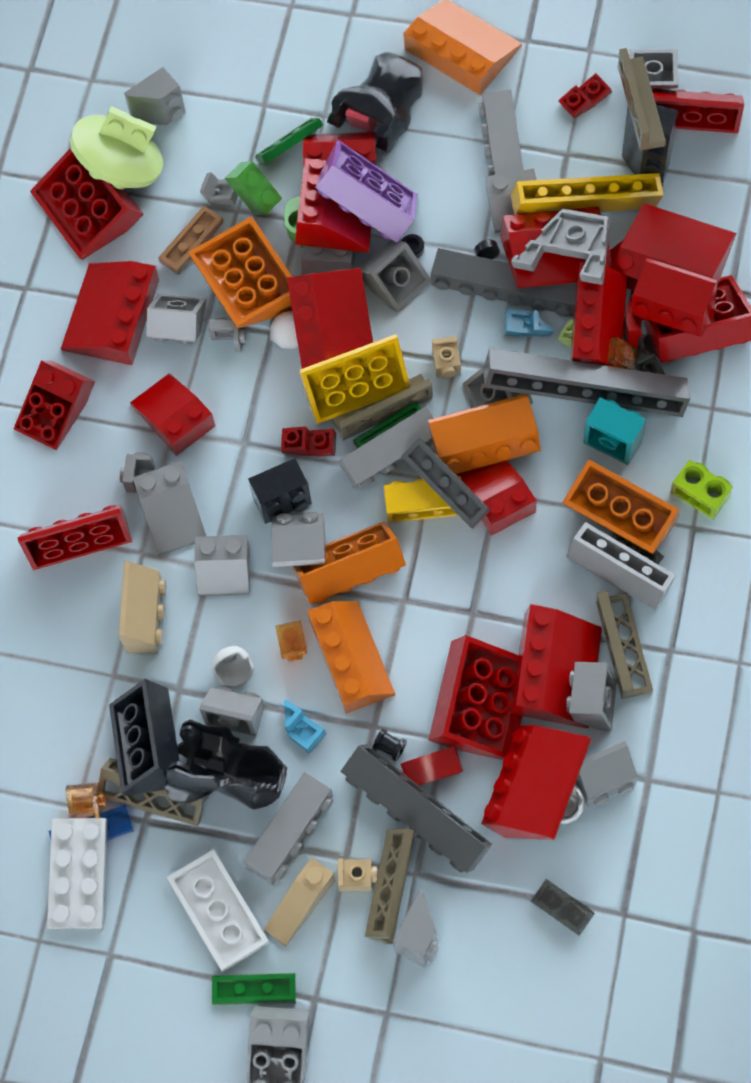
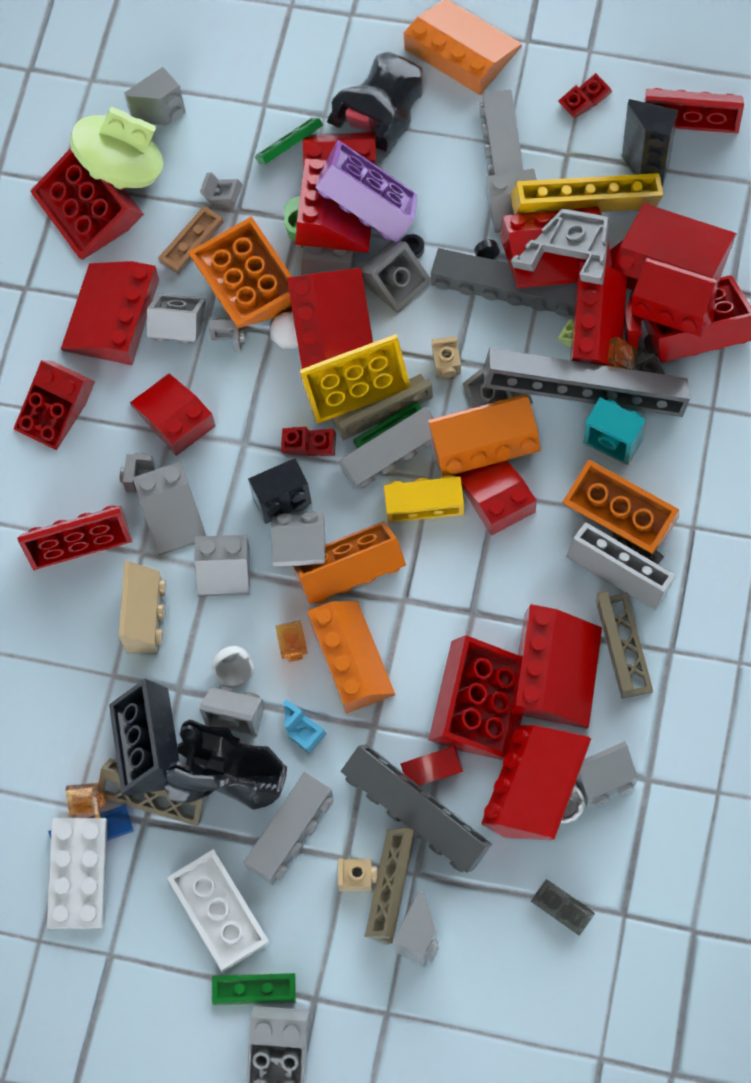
(253, 188): bright green brick -> none
(300, 901): tan slope -> none
(389, 744): black bush -> none
(445, 483): dark grey plate -> none
(525, 324): medium azure slope -> none
(592, 695): light grey slope -> none
(640, 101): dark tan fence -> none
(660, 66): light grey slope -> none
(697, 494): lime brick -> none

